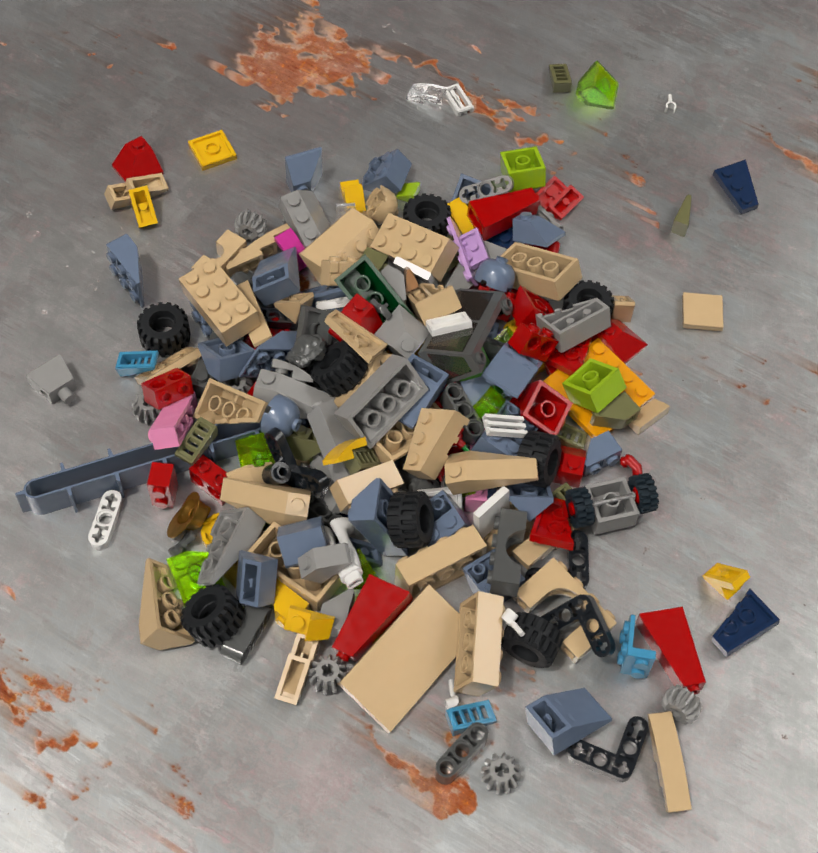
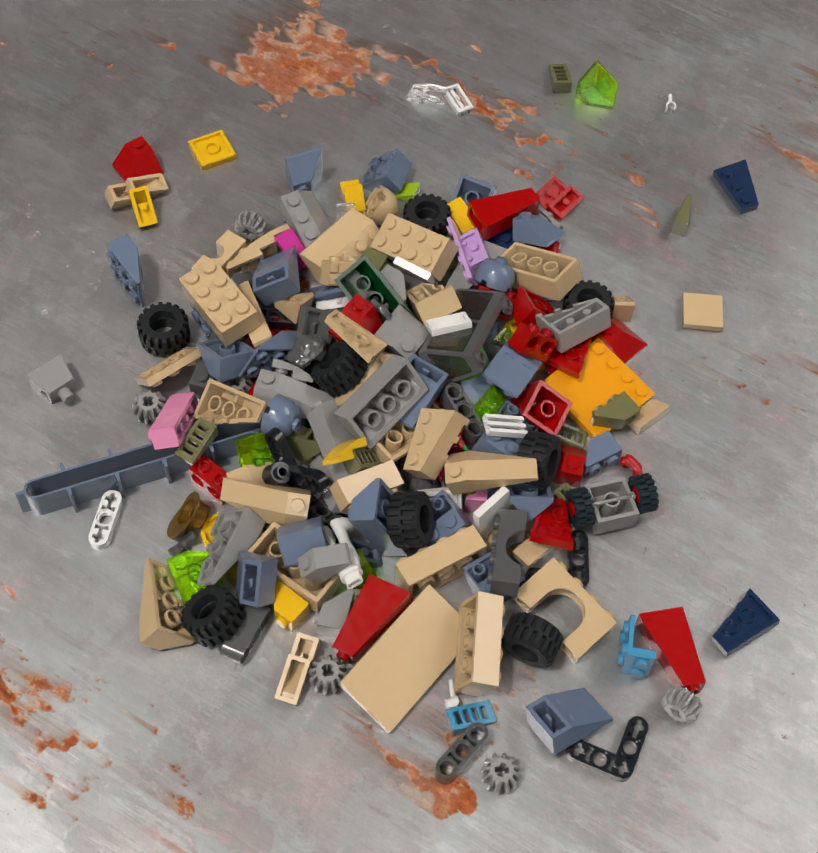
(124, 367): dark azure slope -> none
(162, 485): red brick -> none
(167, 388): red brick -> none
(310, 623): yellow slope -> none
(410, 280): medium nougat slope -> none
(498, 179): light grey beam -> none
(509, 617): white hand -> none
(524, 167): lime brick -> none
(585, 616): black beam -> none
(594, 385): lime brick -> none
(669, 761): tan slope -> none
(726, 579): yellow slope -> none

